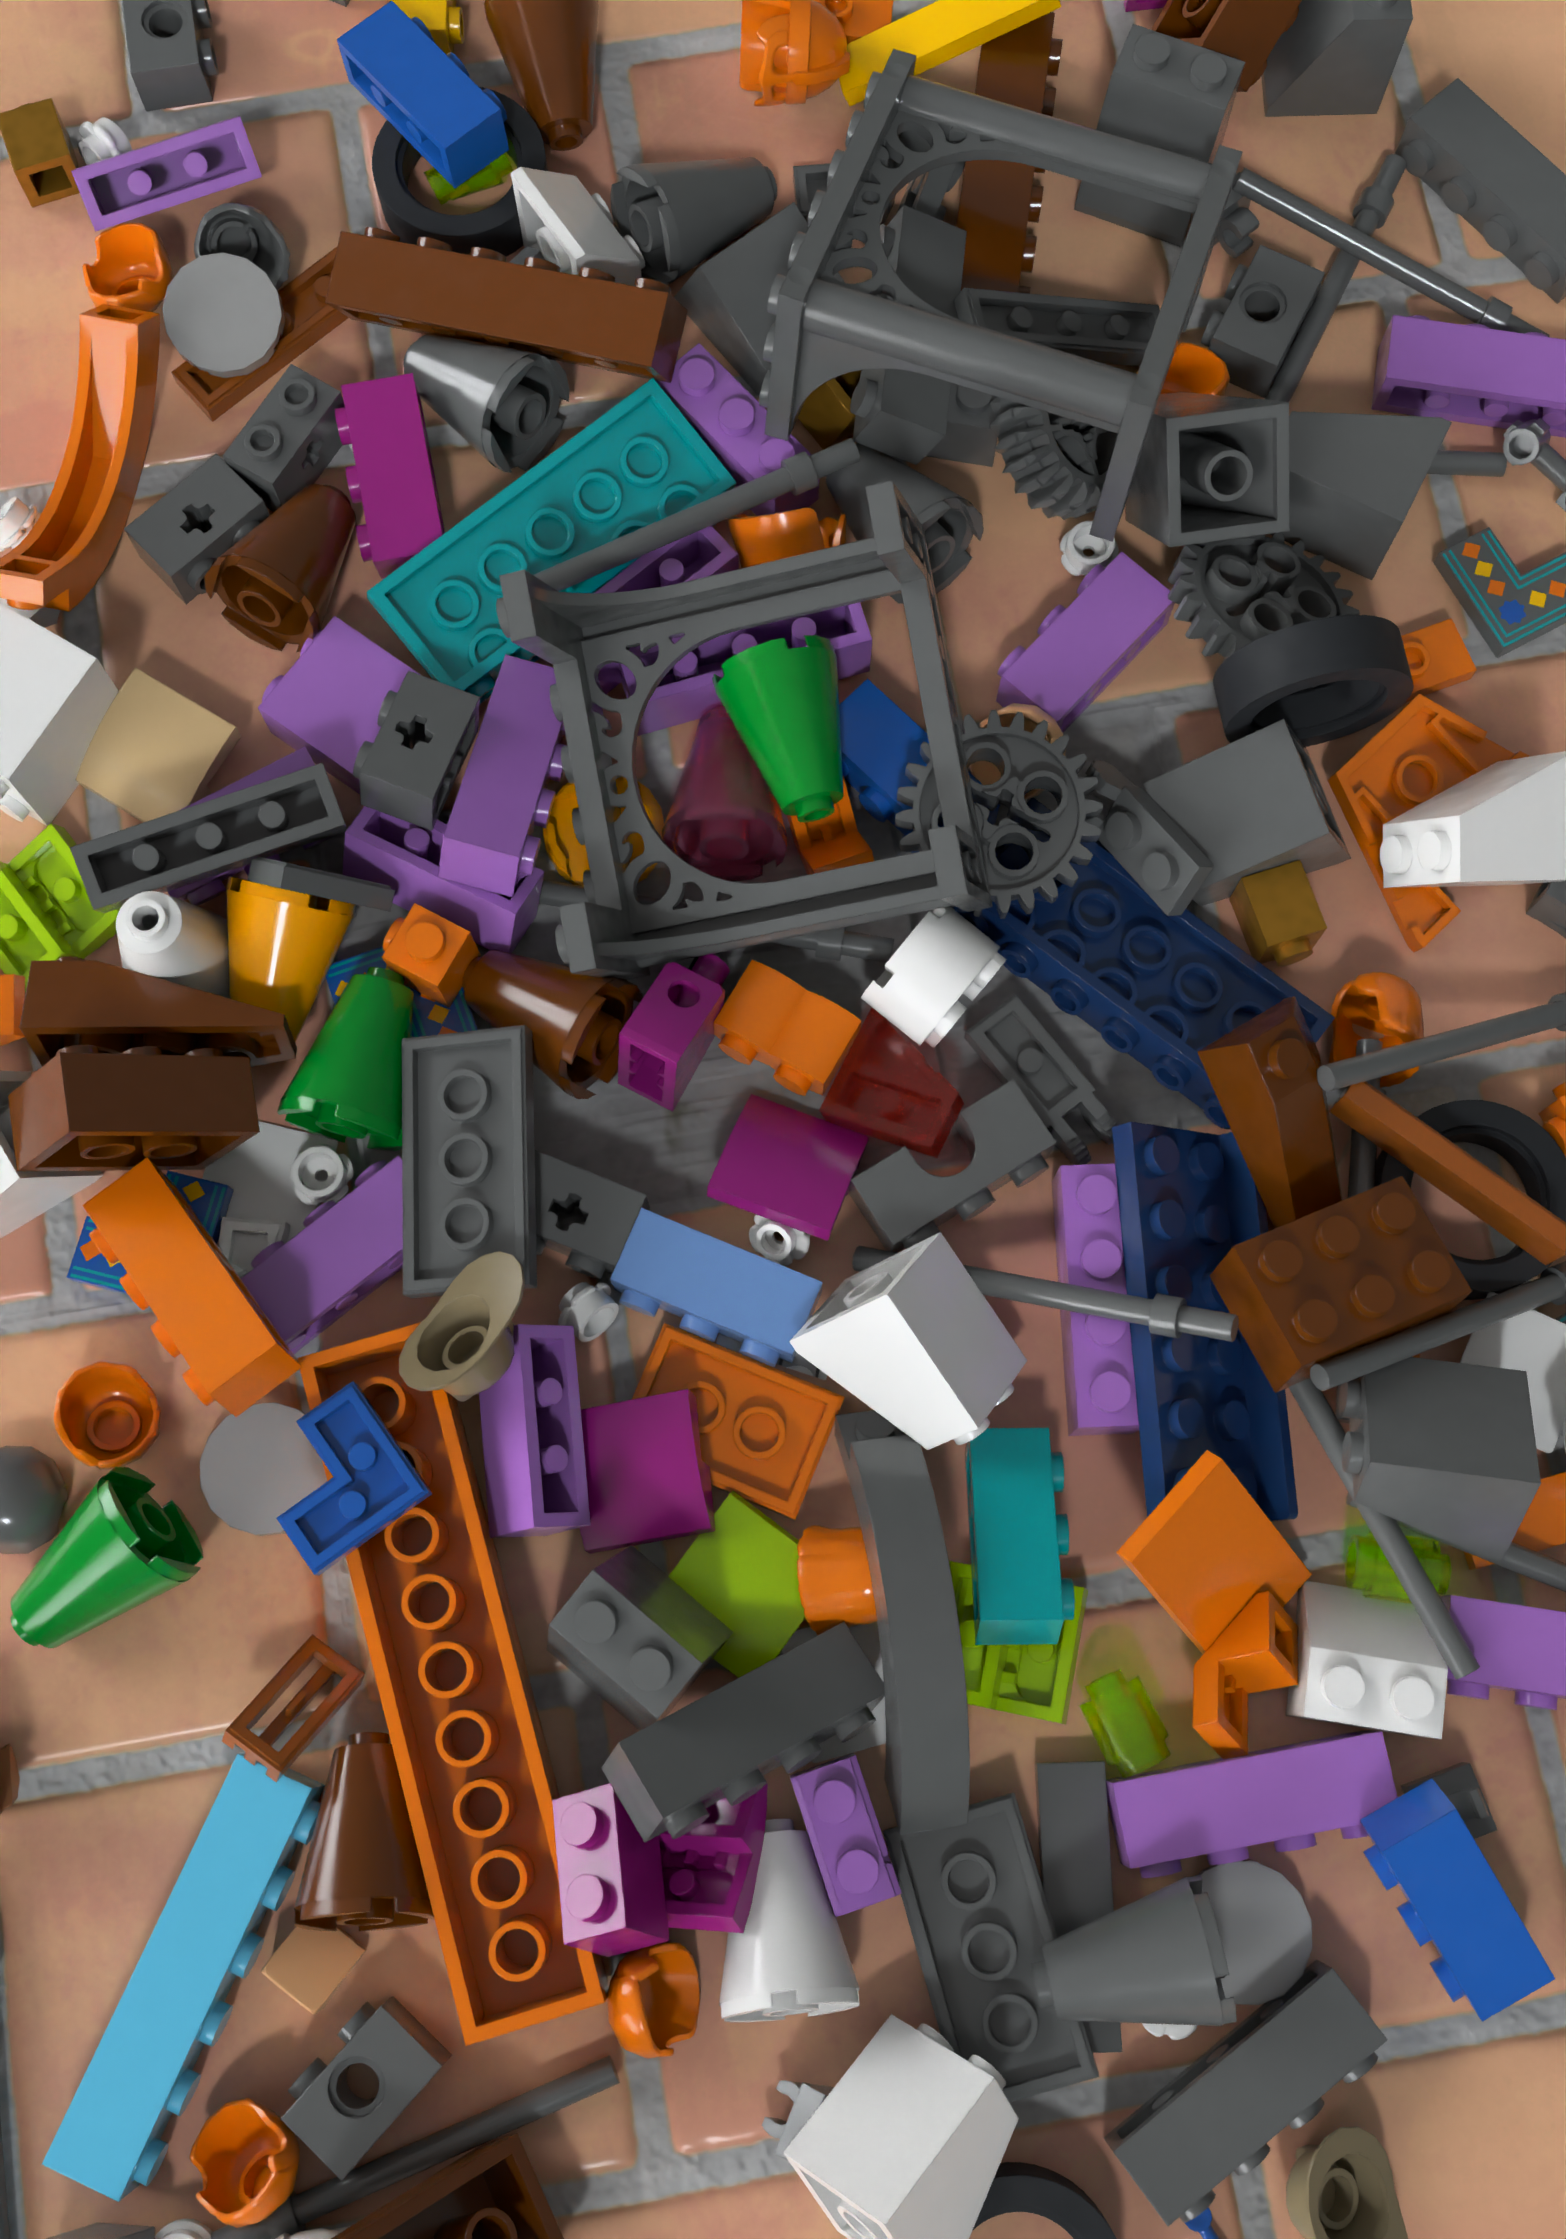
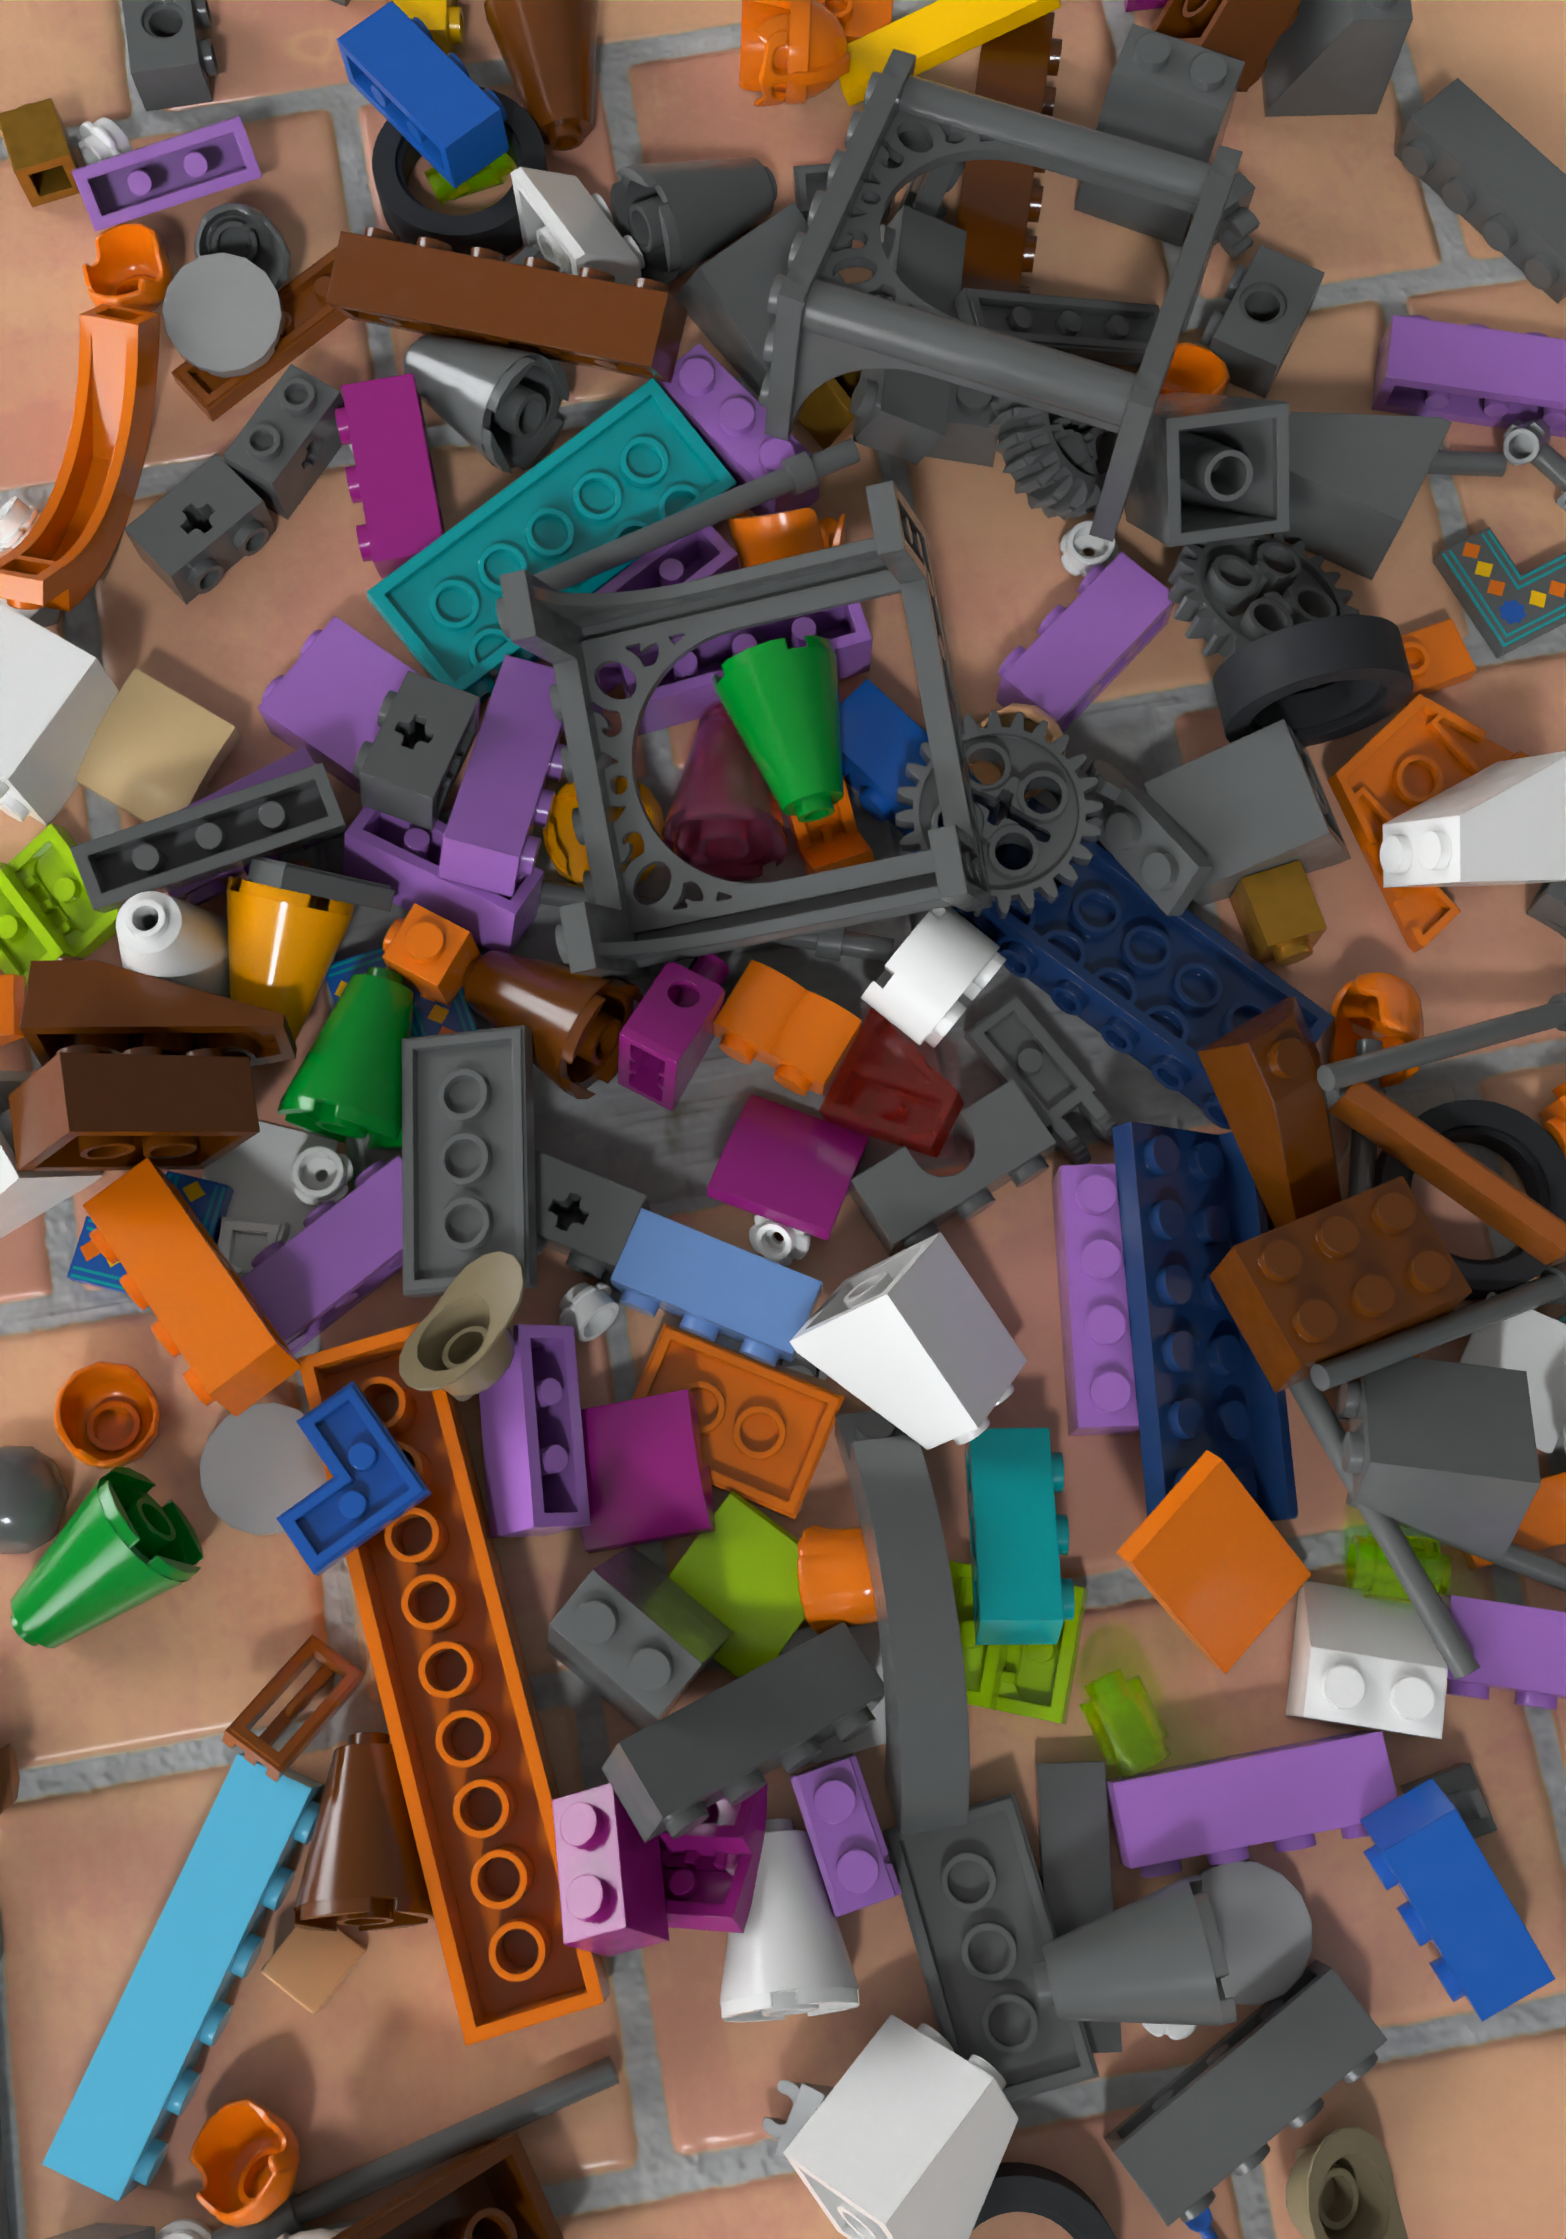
(285, 568): reddish brown cone -> none
(331, 2116): dark grey brick -> none
(654, 1999): orange hair -> none
(946, 516): dark grey cone -> none
(1163, 1314): dark grey bar -> none
(1248, 1657): orange slope -> none
(1369, 214): dark grey bar -> none
(1488, 312): dark grey bar -> none

